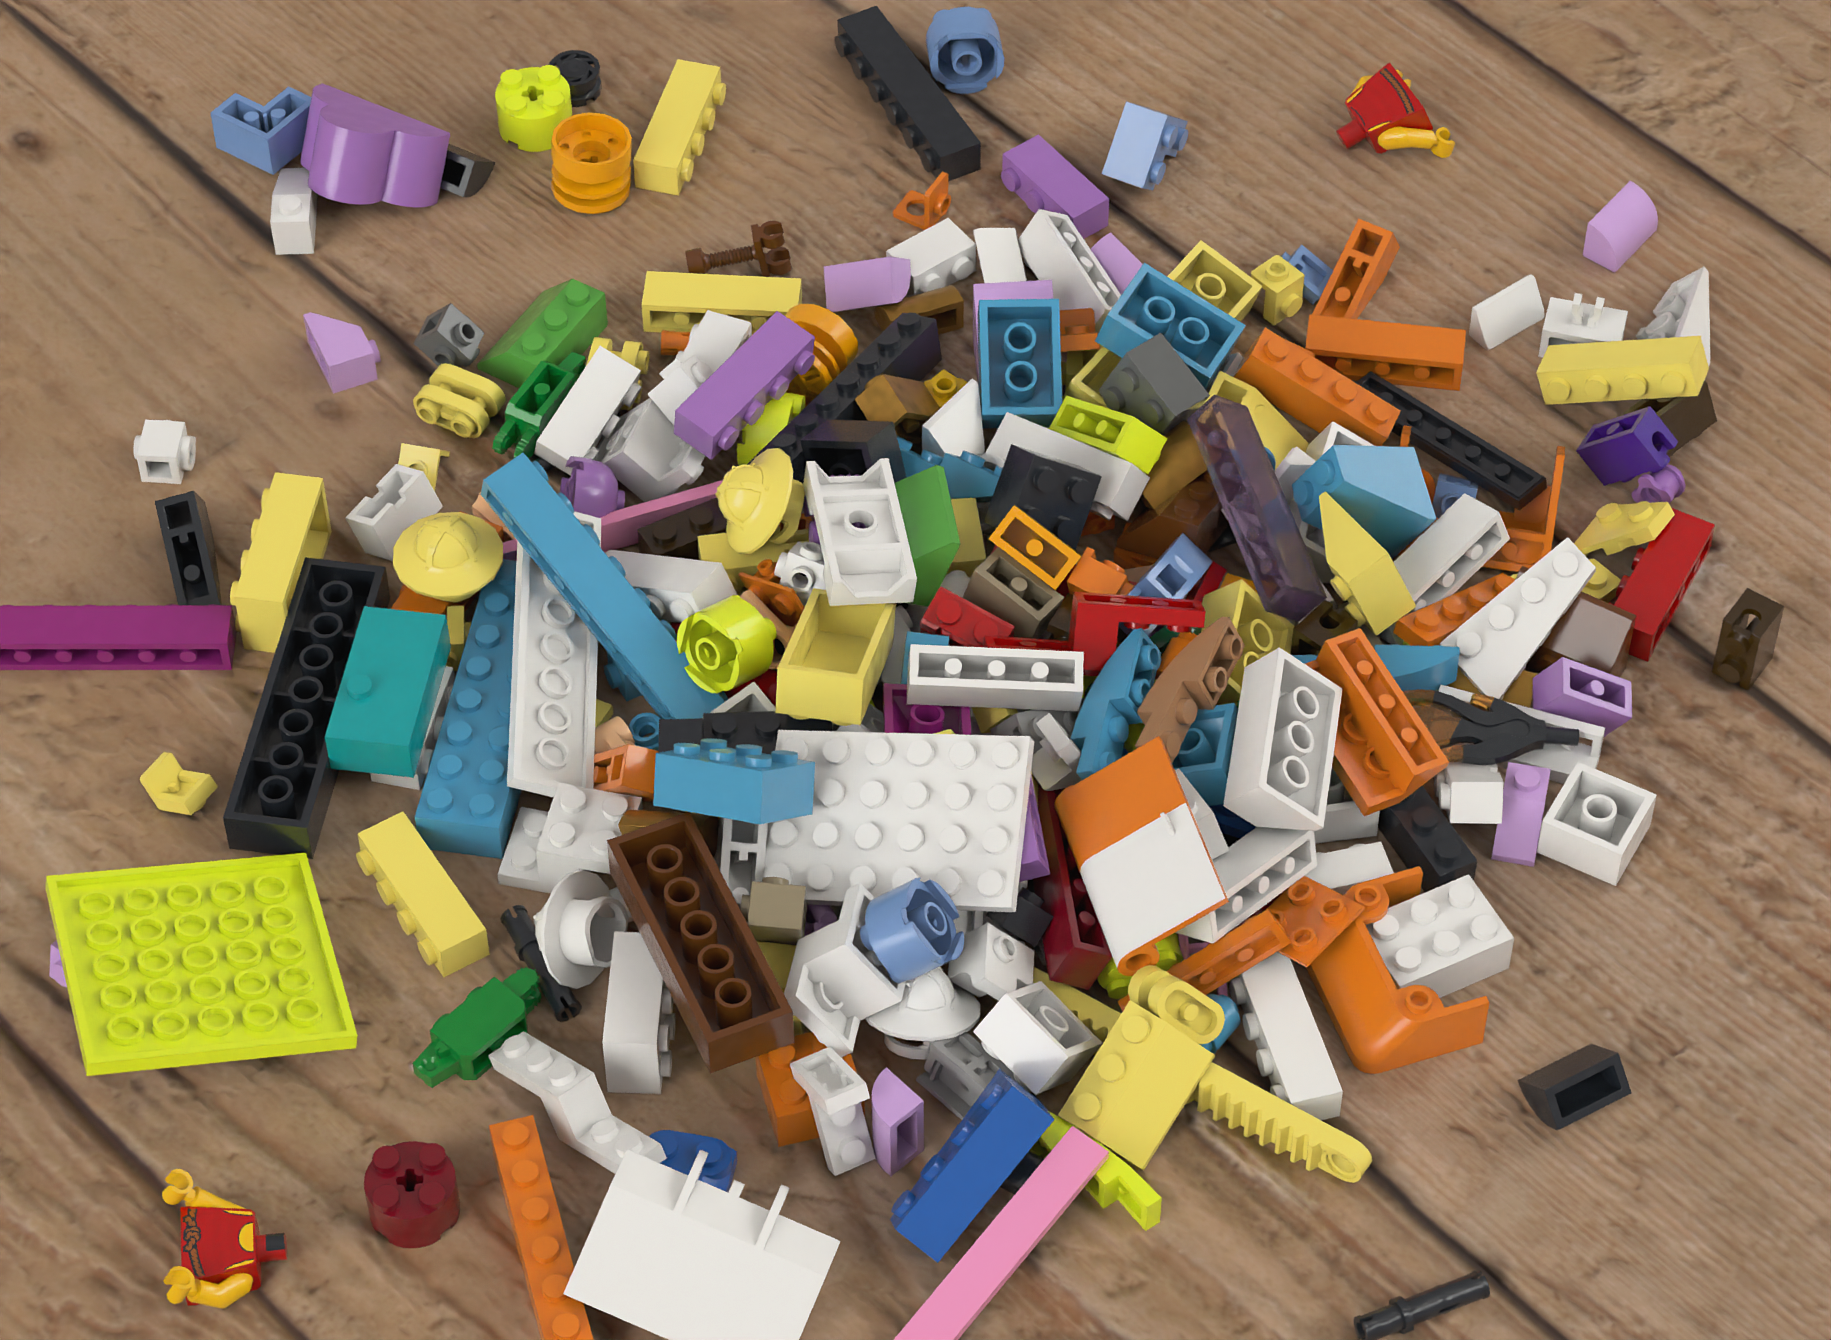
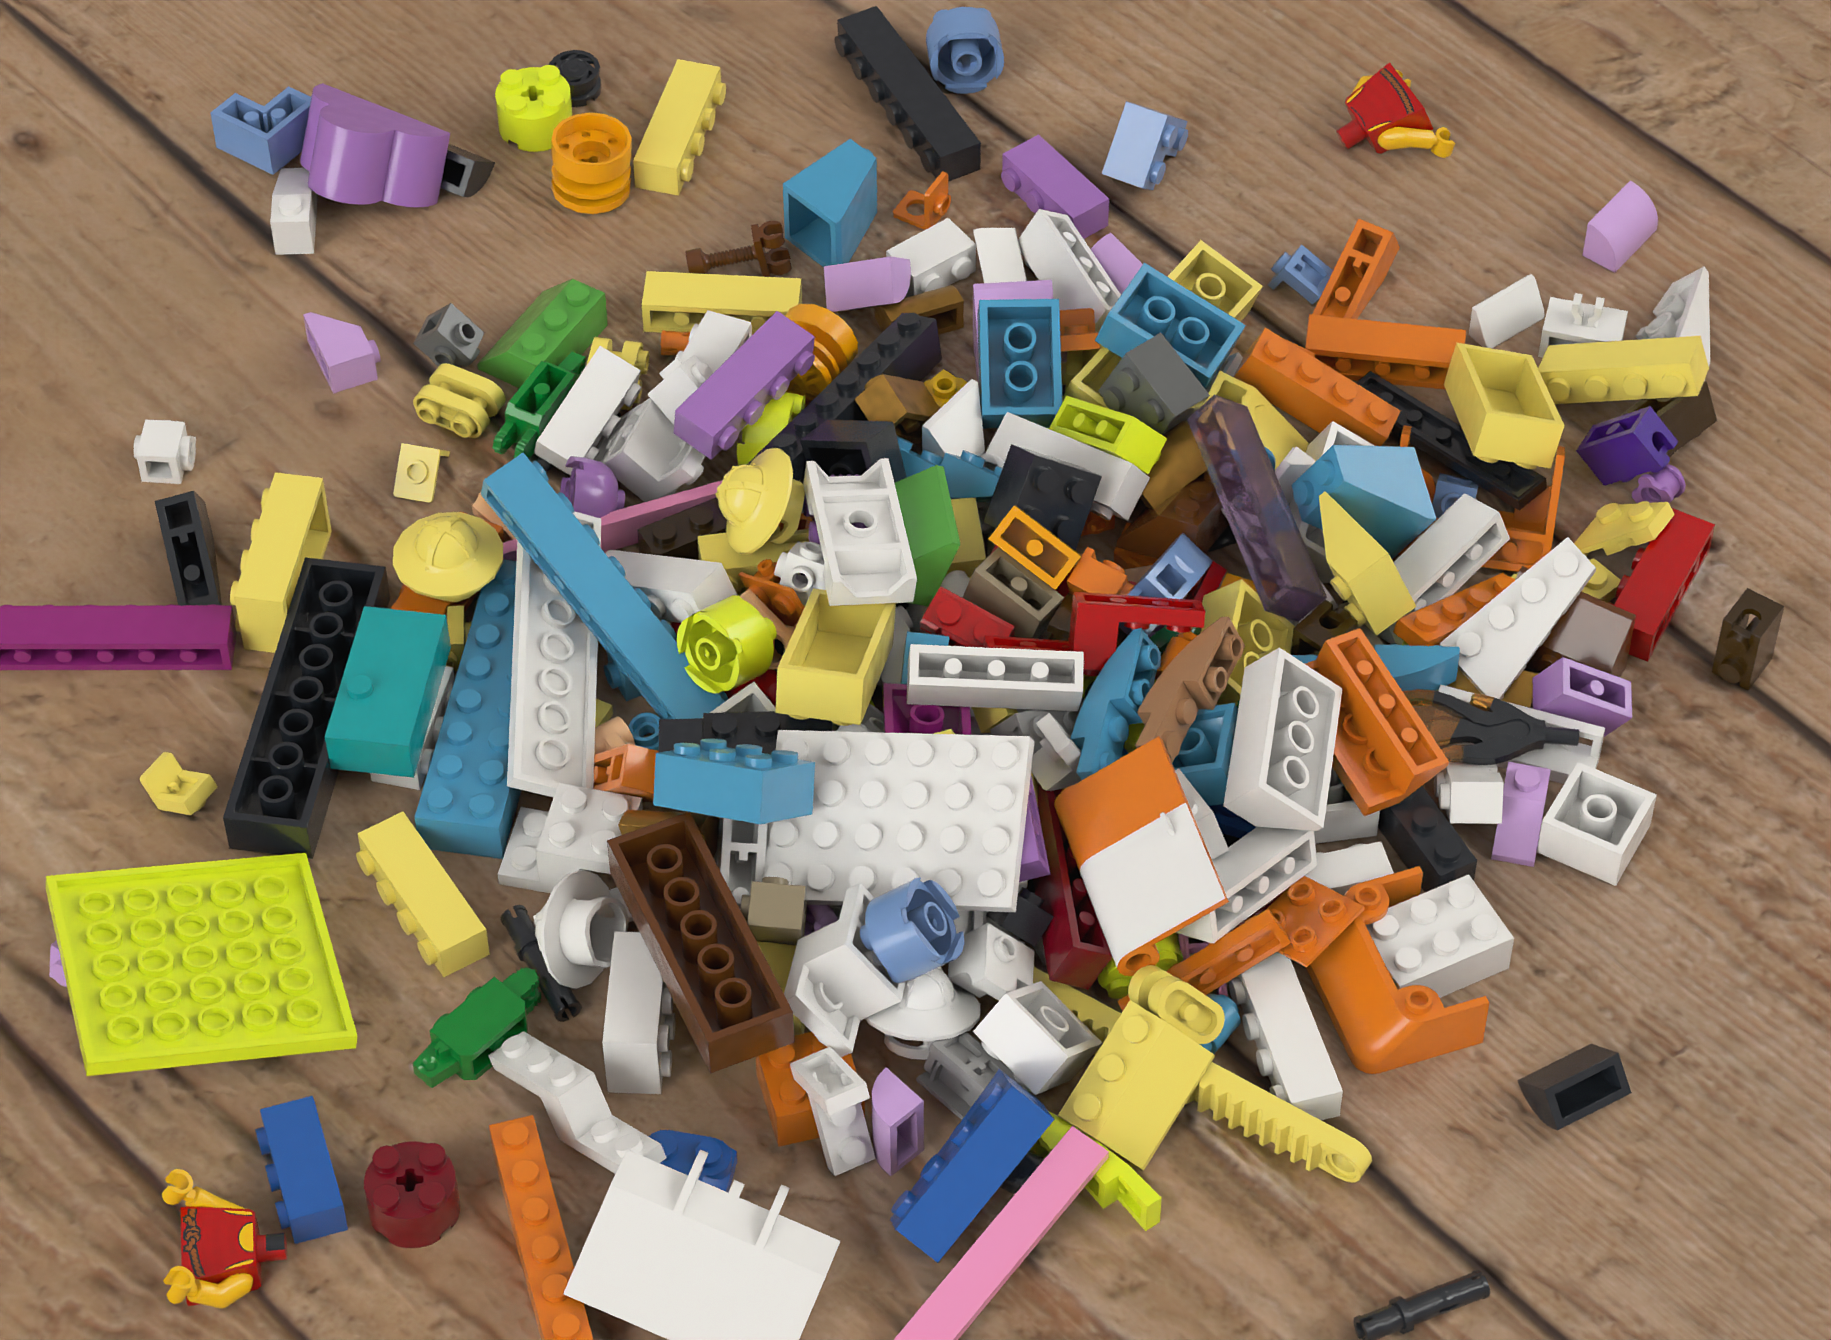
(301, 1170): none -> blue brick
(401, 501): white brick -> none
(832, 204): none -> dark azure slope
(1282, 288): light yellow bracket -> none
(1503, 406): none -> light yellow piece

